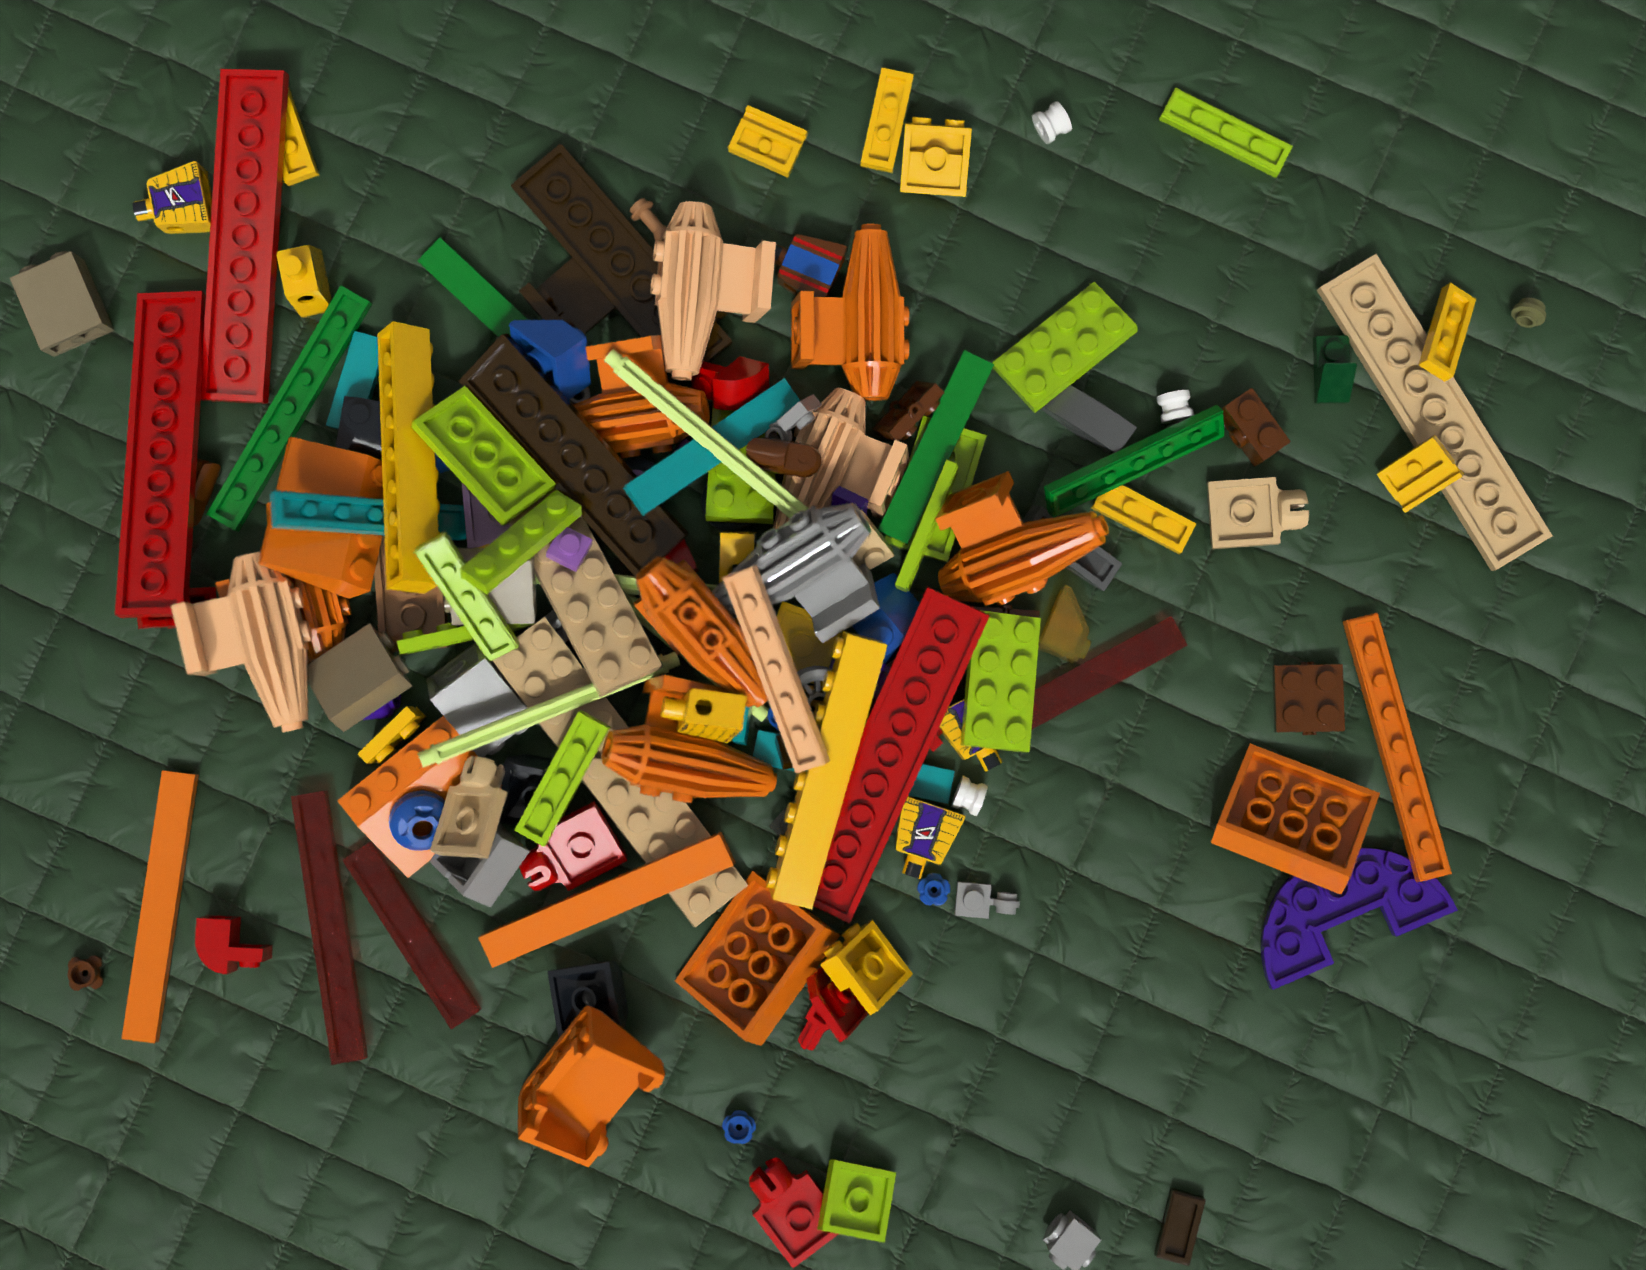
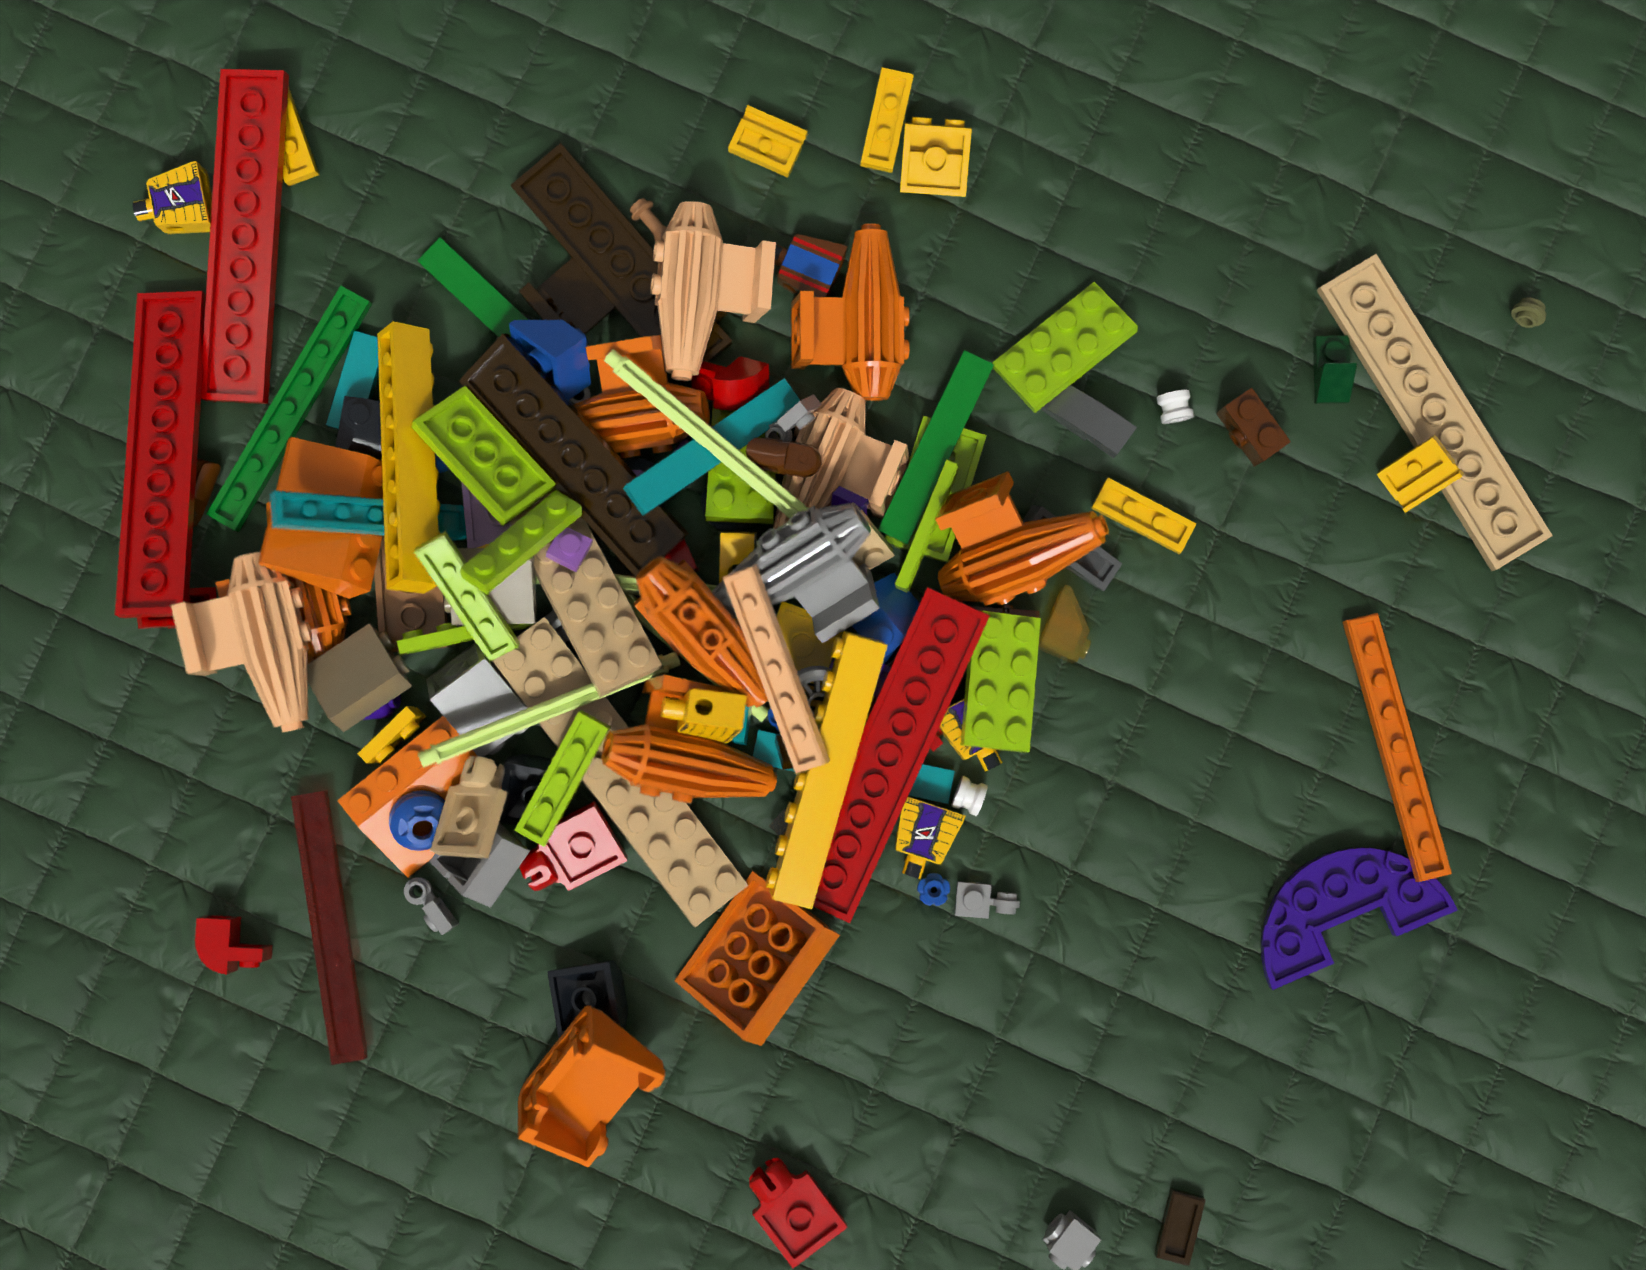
(61, 303): dark tan brick -> none
(75, 973): reddish brown plate -> none
(160, 906): orange tile -> none
(304, 275): yellow torso -> none
(411, 934): clear red tile -> none
(437, 914): none -> light grey plate
(607, 899): orange tile -> none
(739, 1136): blue plate -> none
(829, 1010): red piece -> none
(856, 1201): lime plate -> none
(866, 966): yellow plate -> none
(917, 401): reddish brown plate -> none
(1052, 122): white wheel -> none
(1106, 670): clear red tile -> none
(1134, 461): green tile -> none
(1225, 132): lime tile -> none
(1253, 512): tan plate -> none
(1295, 818): orange slope -> none
(1308, 698): reddish brown plate -> none
(1447, 332): yellow plate -> none

